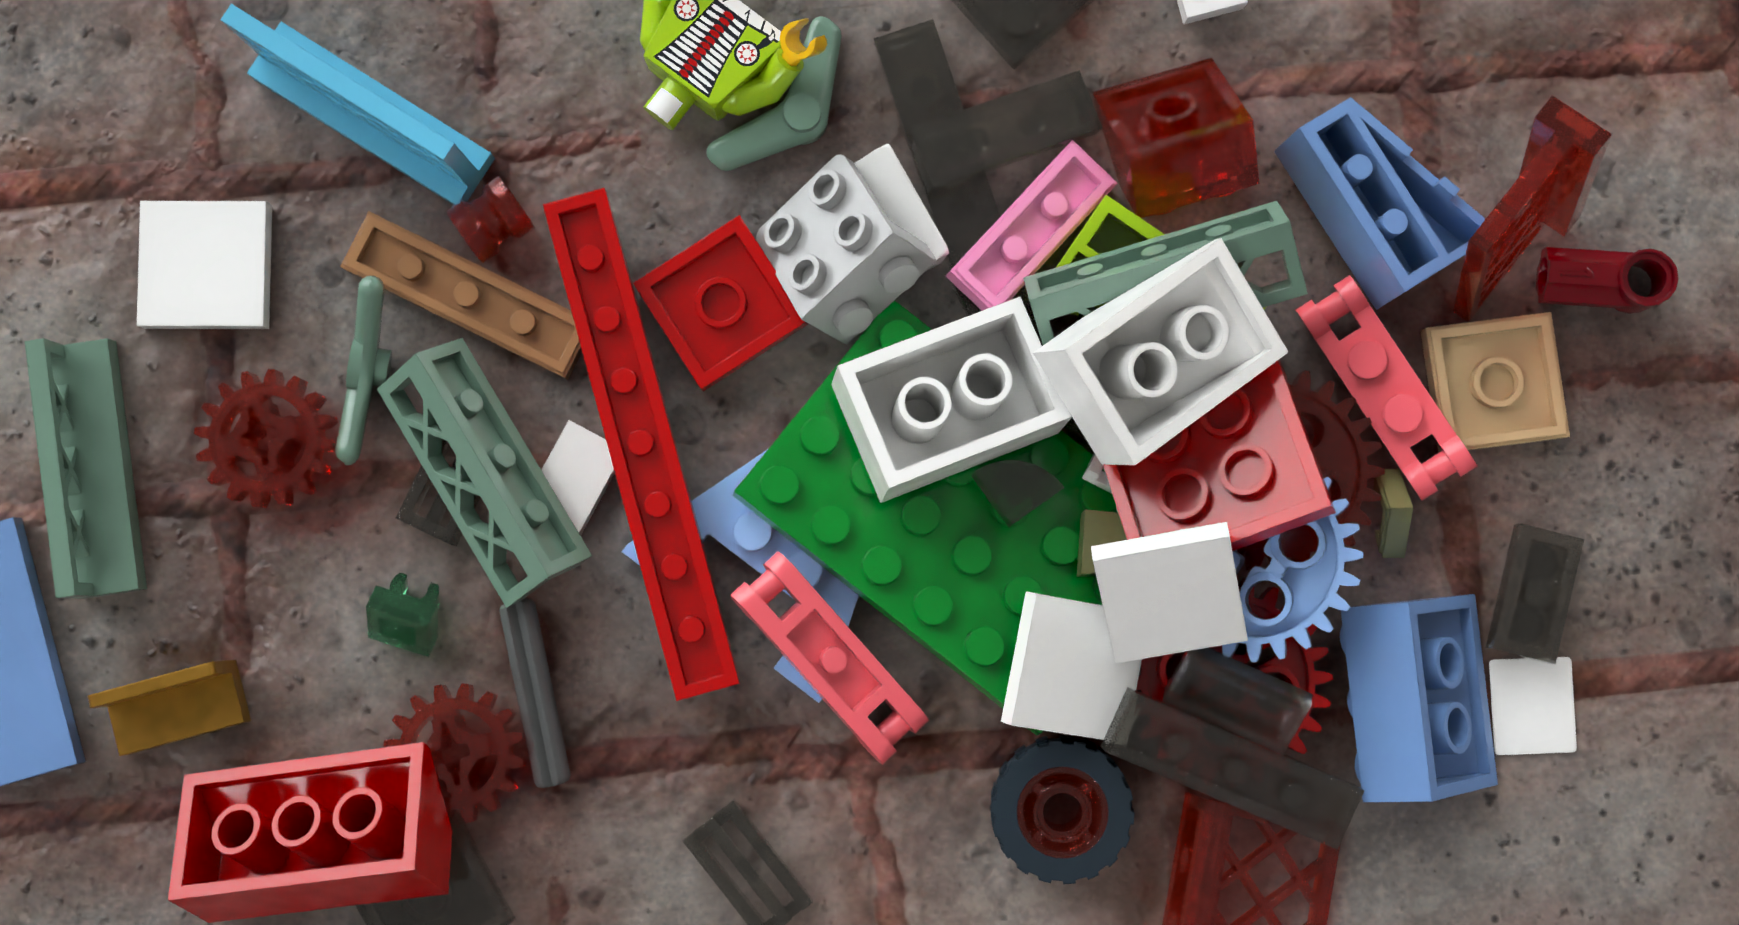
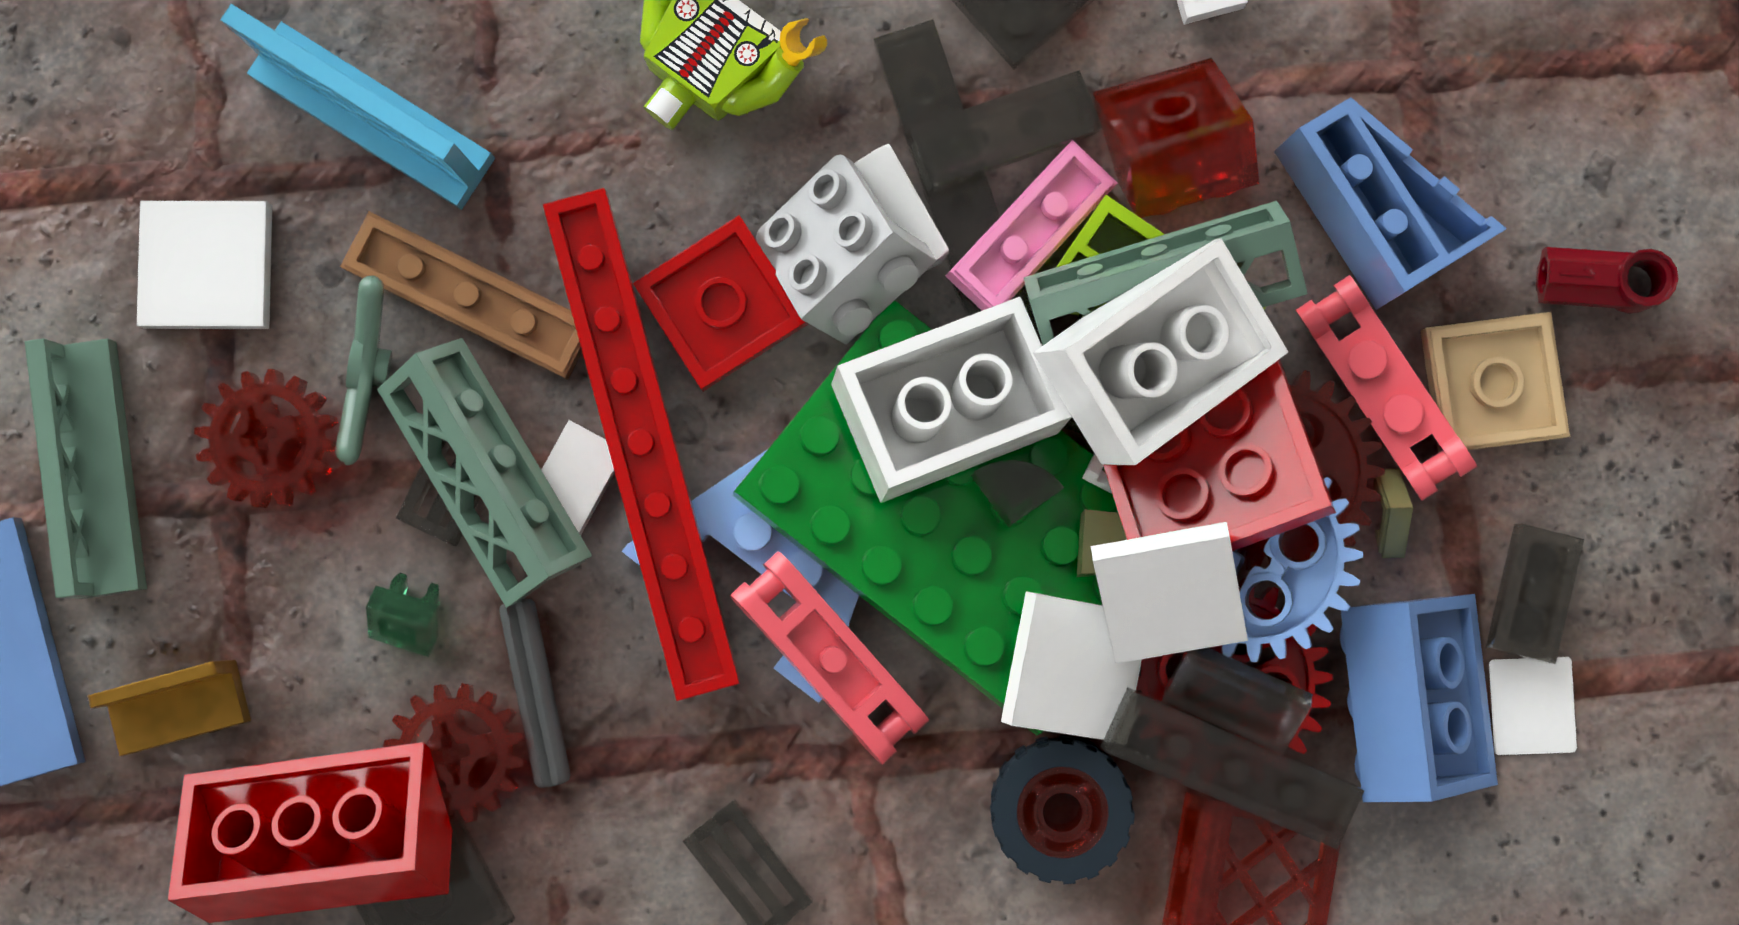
(490, 219): clear red wheel -> none
(796, 120): sand green piece -> none
(1550, 191): clear red fence -> none

